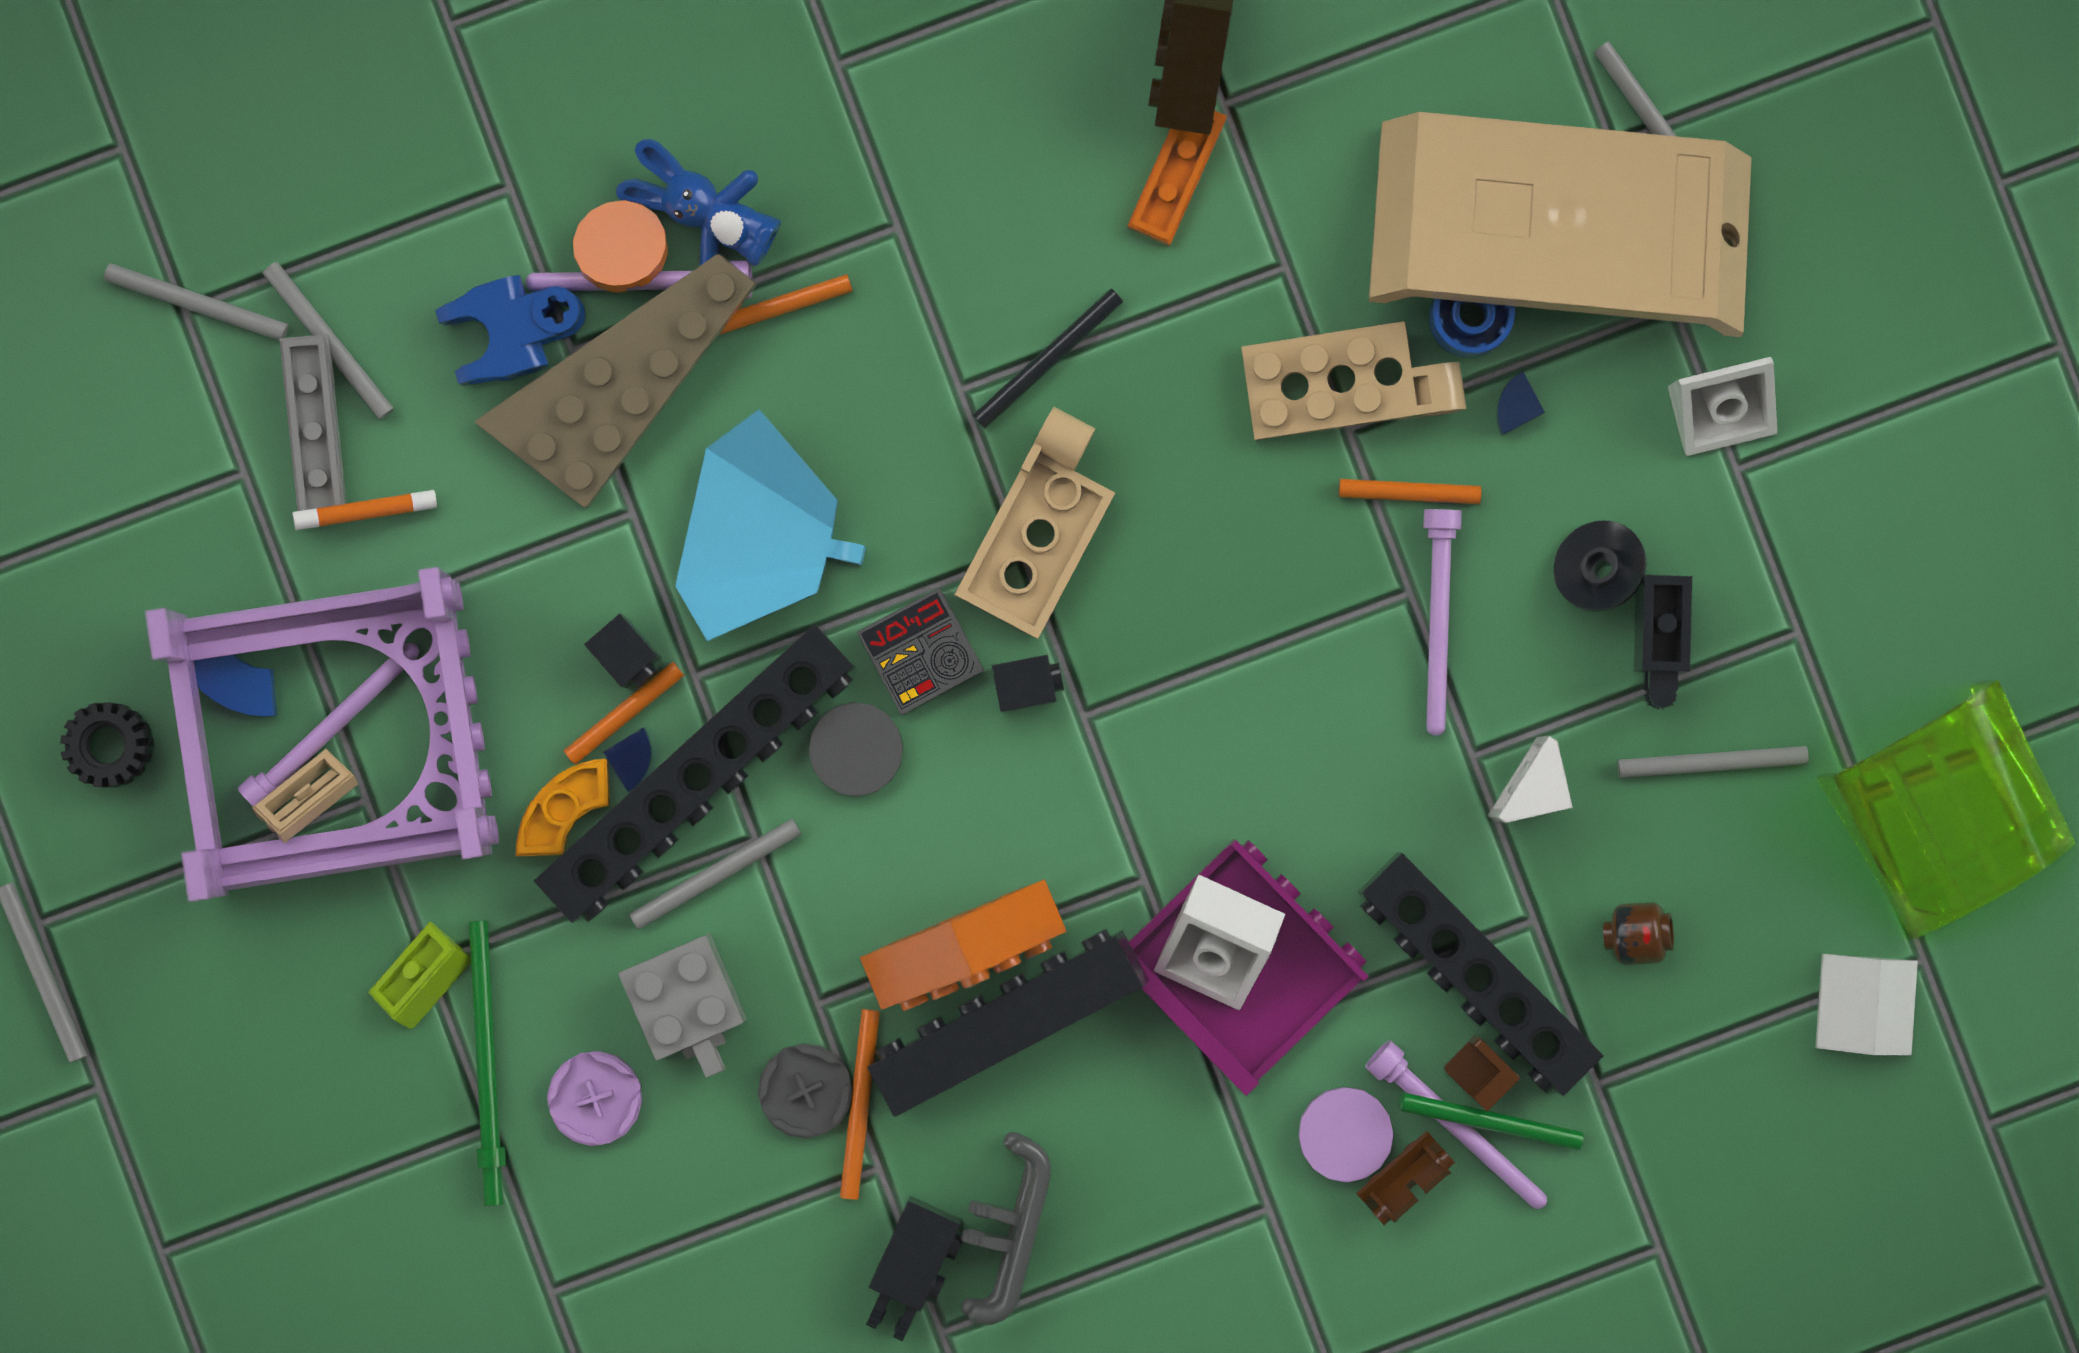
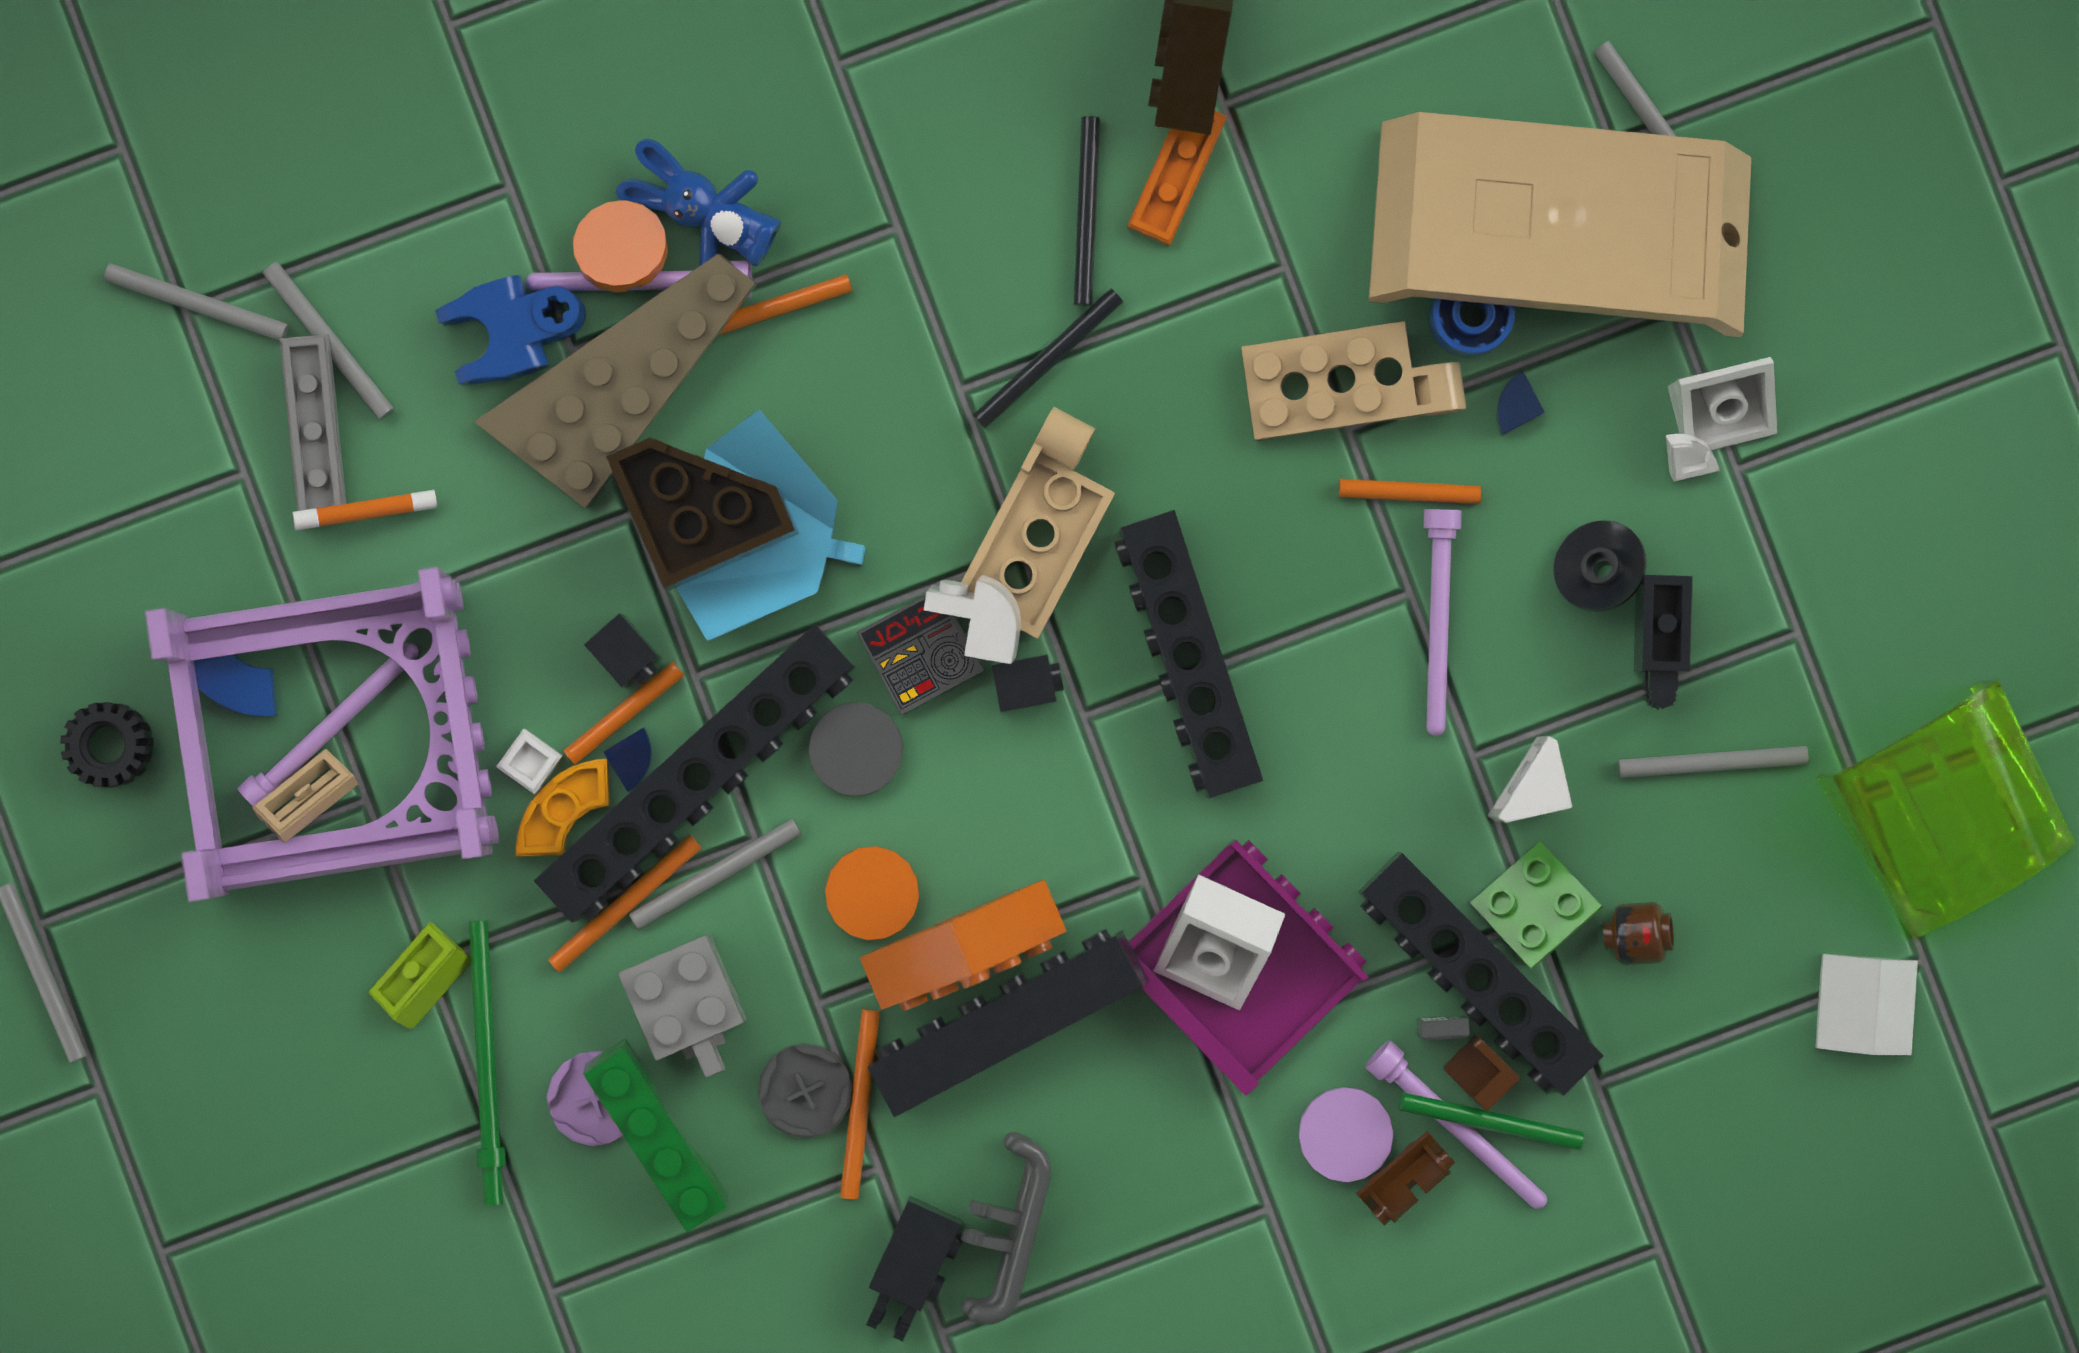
(529, 761): none -> white tile
(624, 903): none -> orange bar
(653, 1135): none -> green arch
(696, 511): none -> dark brown brick
(872, 893): none -> orange tile
(992, 615): none -> white brick
(1086, 211): none -> black bar
(1164, 536): none -> black brick
(1443, 1027): none -> dark grey tile
(1536, 905): none -> bright green hinge
(1689, 457): none -> white tile

